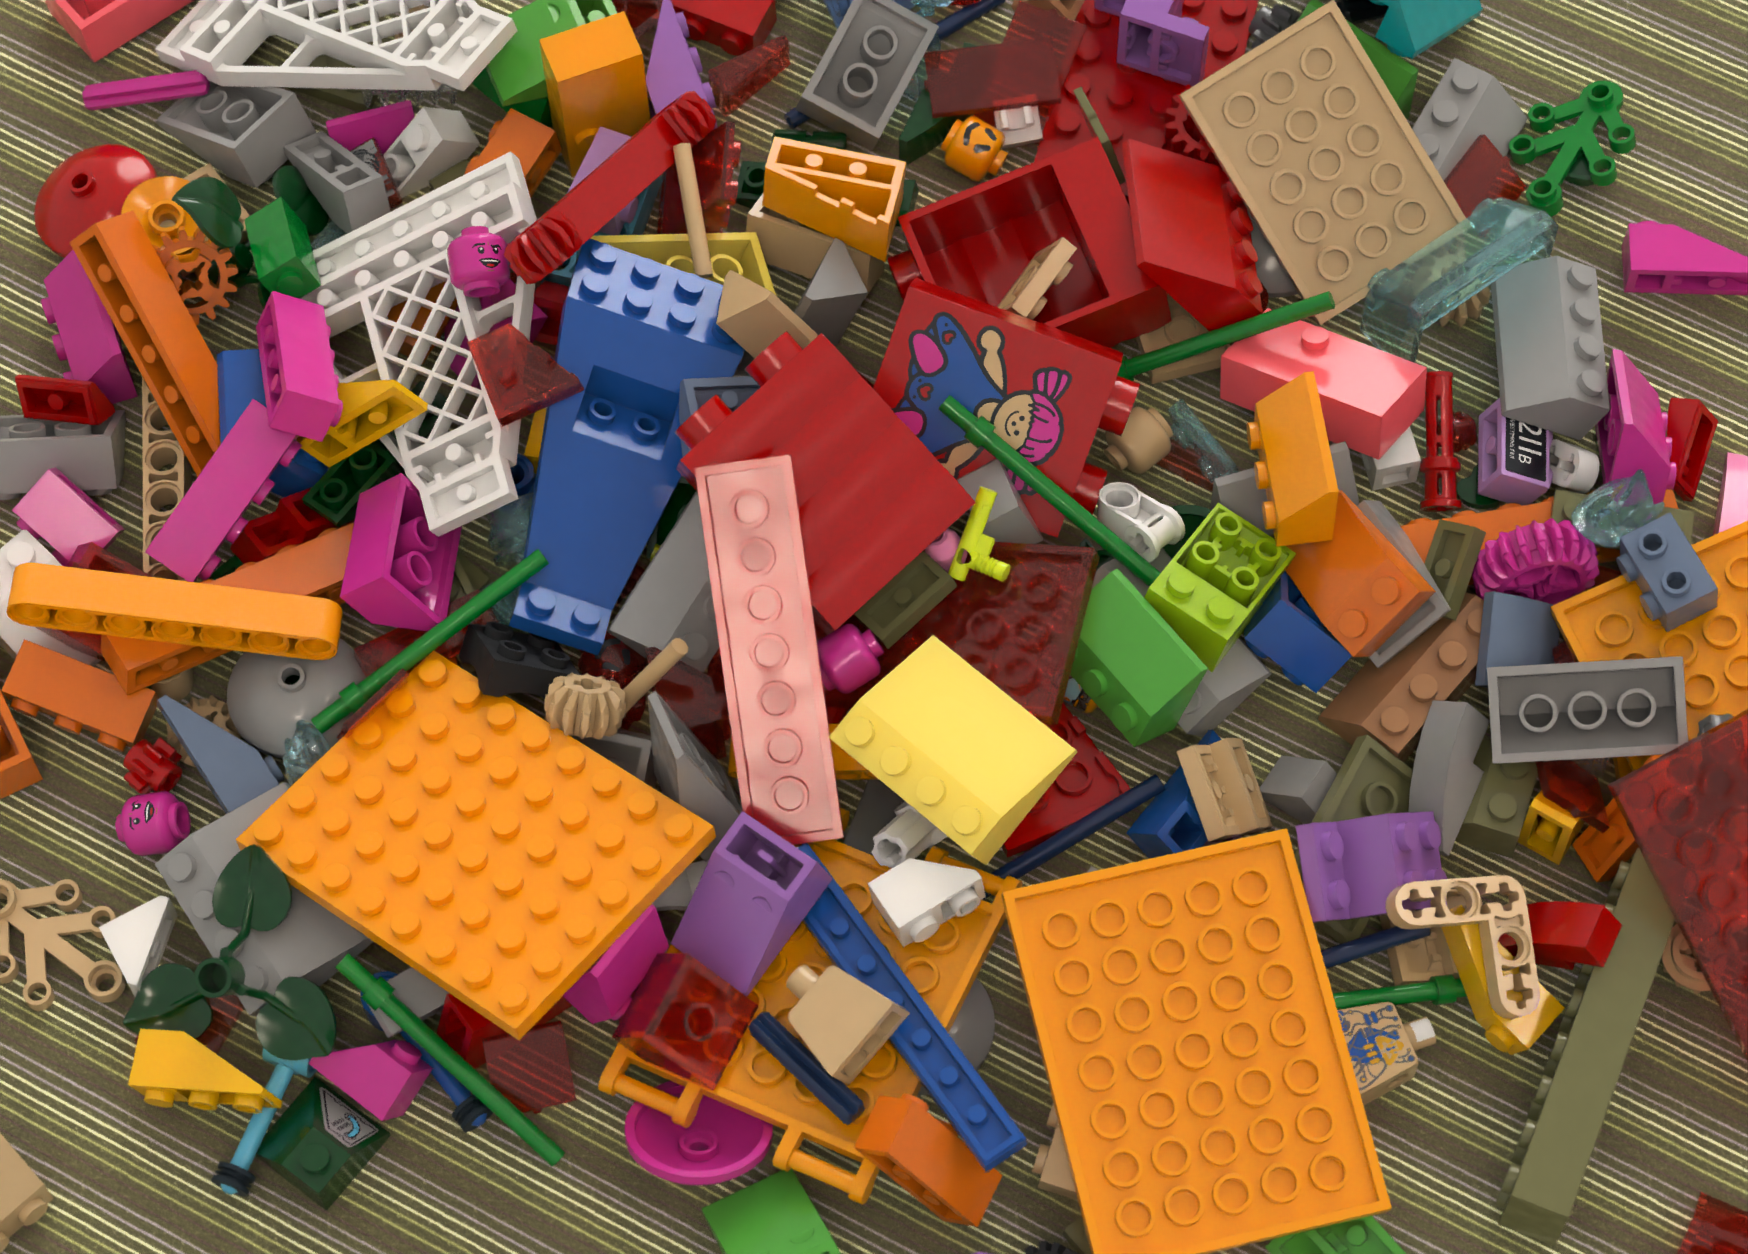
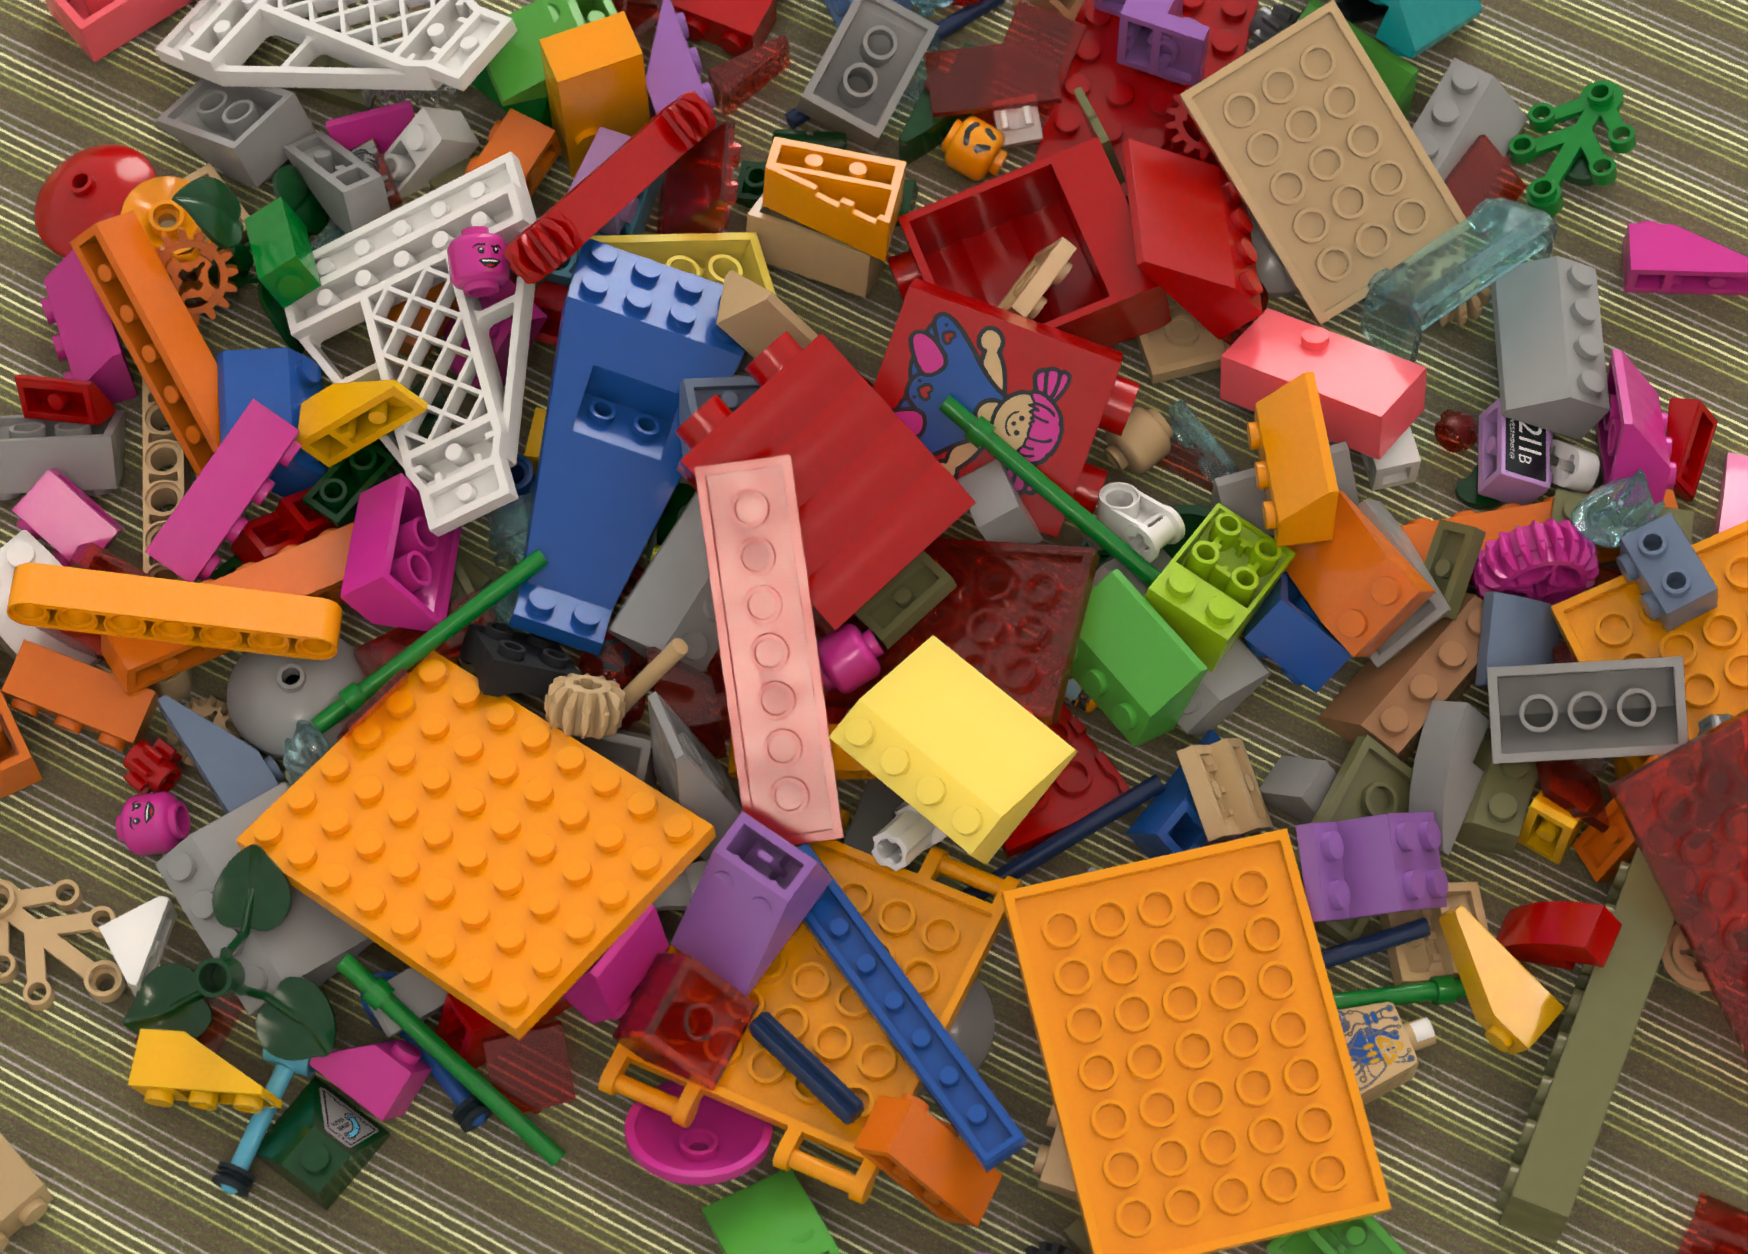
(145, 90): dark pink axle -> none
(298, 367): dark pink brick -> none
(519, 374): clear red wing -> none
(692, 210): tan bar -> none
(832, 294): light grey slope -> none
(841, 1019): tan torso -> none
(924, 895): white slope -> none
(944, 548): bright pink hose -> none
(977, 543): neon yellow hose -> none
(1226, 335): green bar -> none
(1444, 466): red pin -> none
(1492, 922): tan beam -> none

